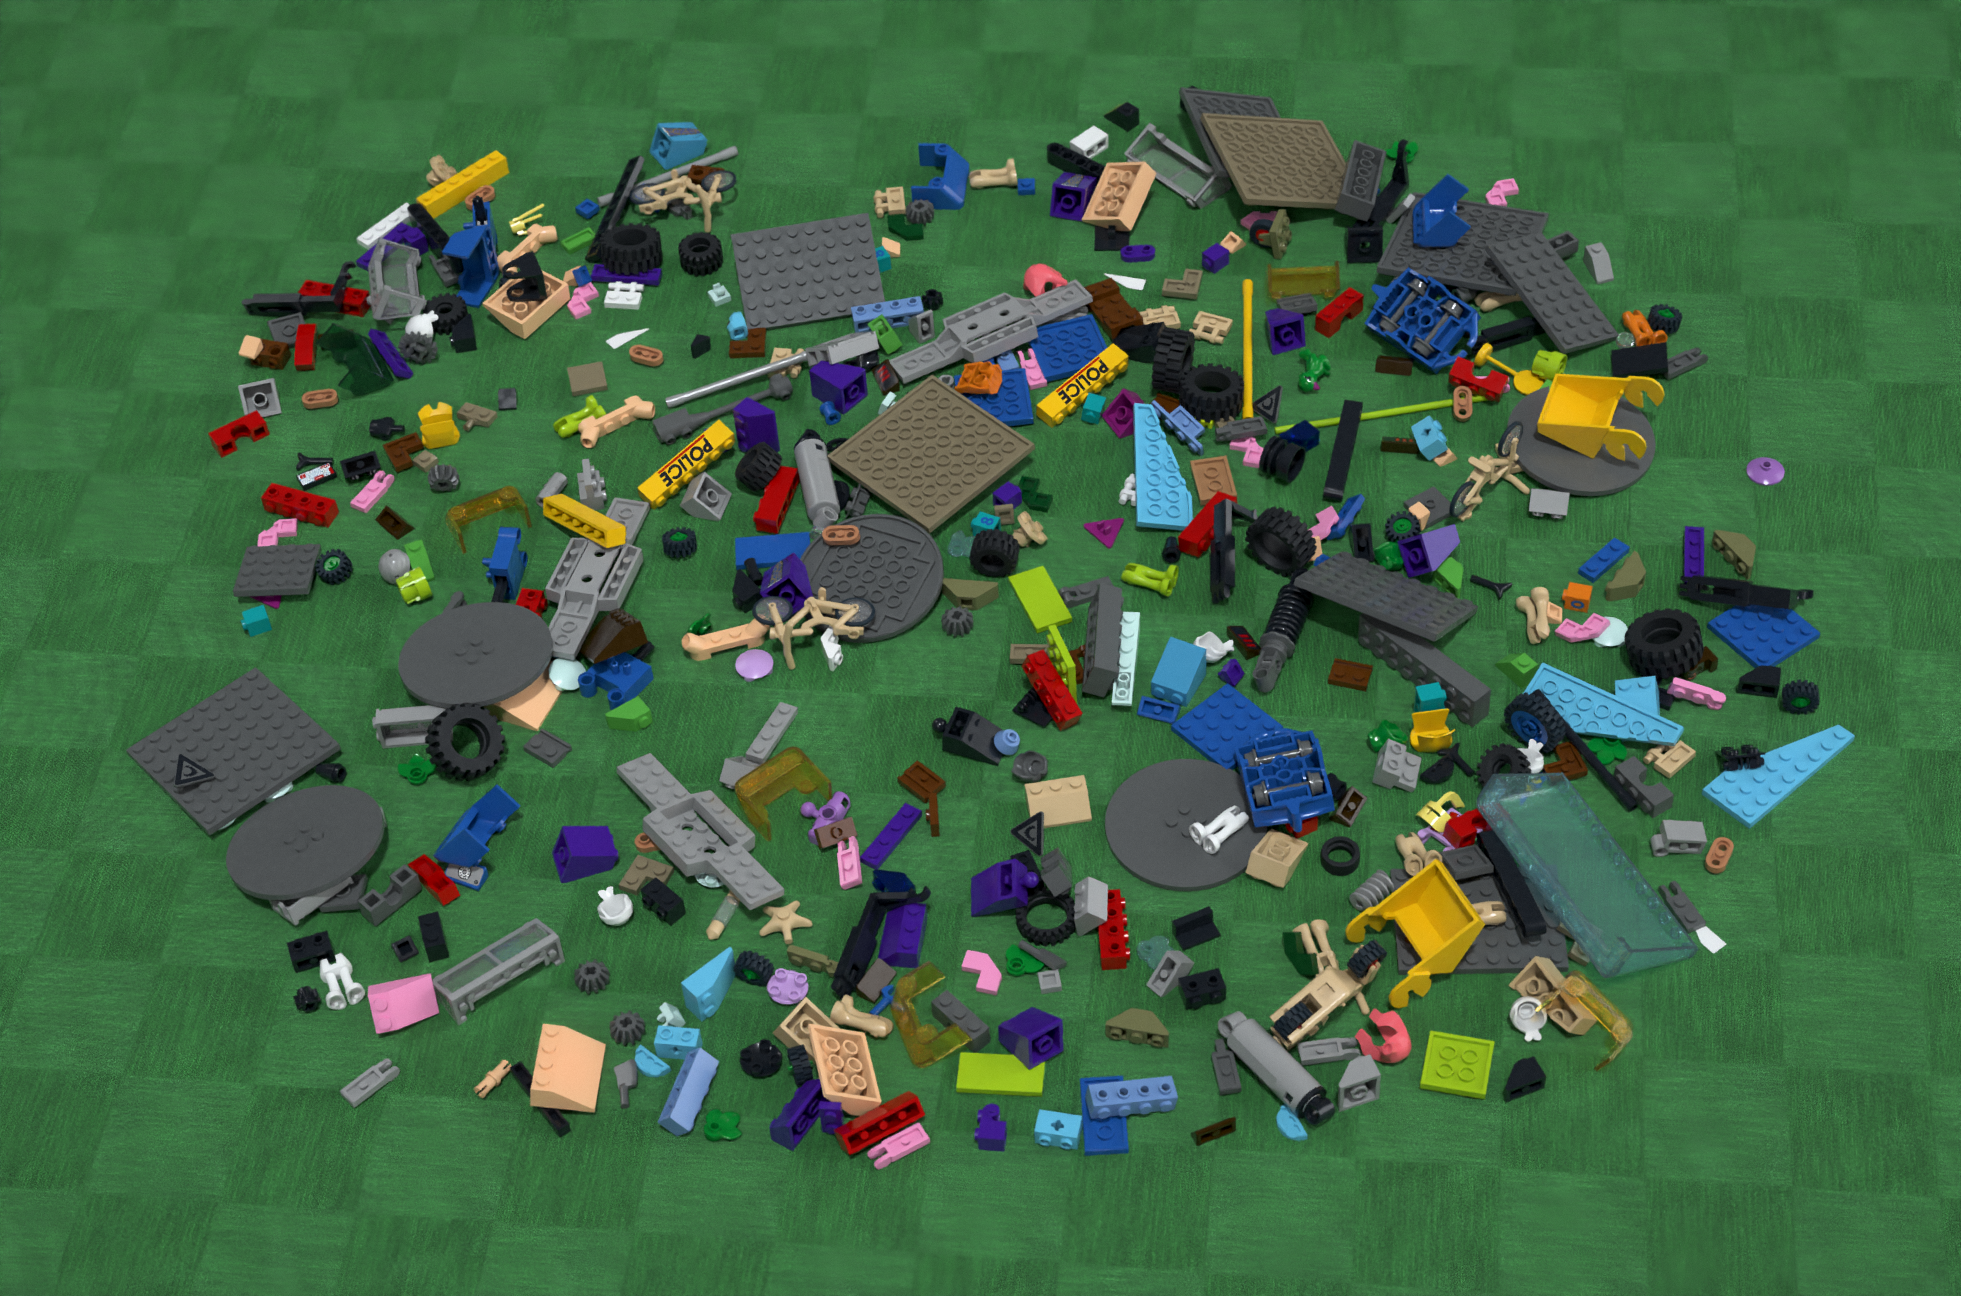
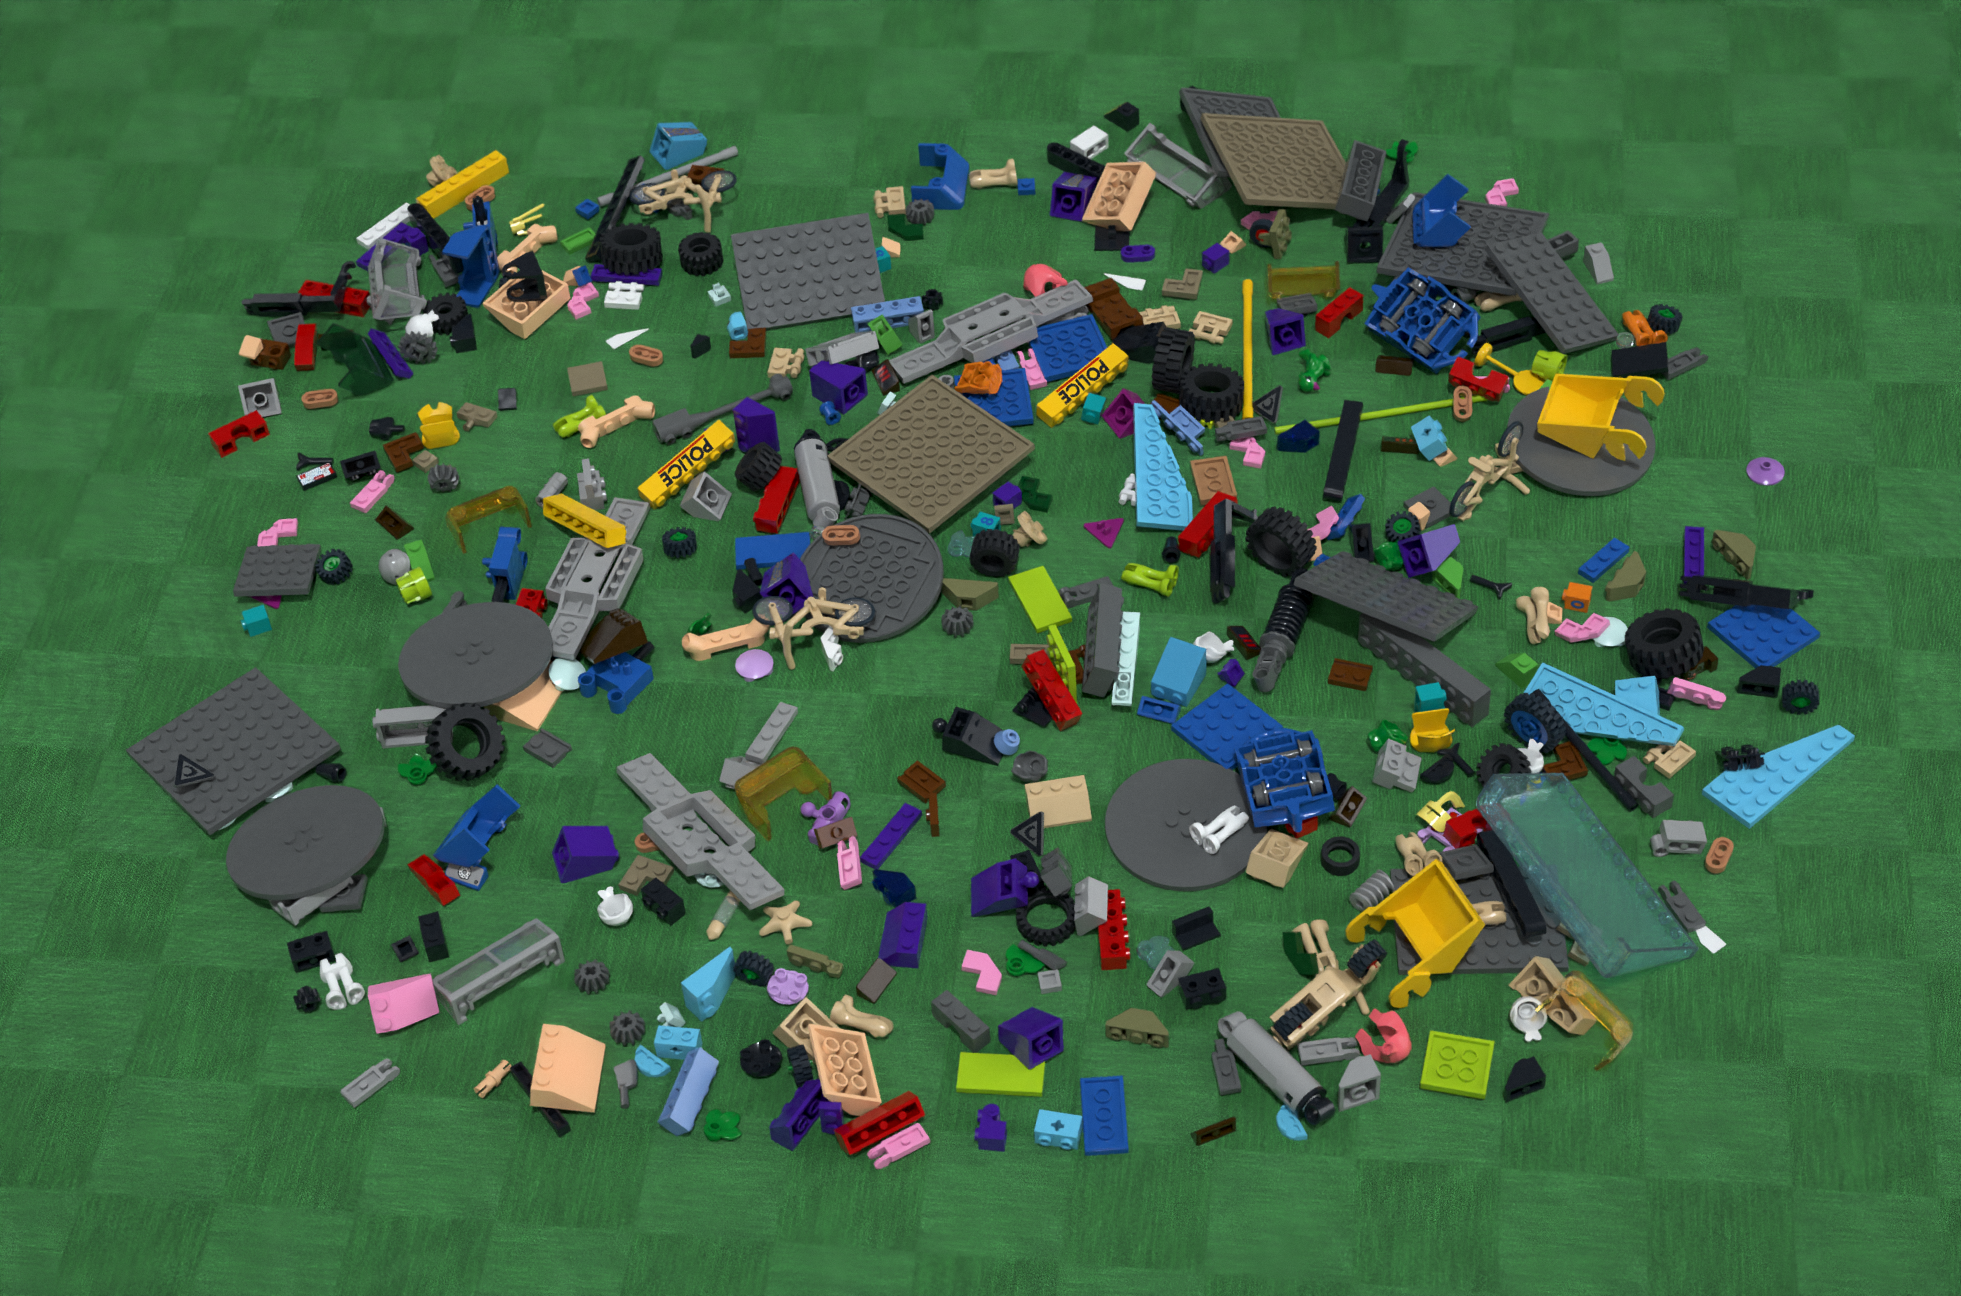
(300, 505): red brick -> none
(402, 887): dark grey arch -> none
(629, 716): bright green slope -> none
(680, 398): light grey piece -> none
(862, 937): black hinge -> none
(887, 999): blue bar -> none
(923, 1042): clear yellow windscreen -> none
(1131, 1097): medium blue brick -> none
(1282, 459): black wheel -> none
(1549, 502): light grey slope -> none

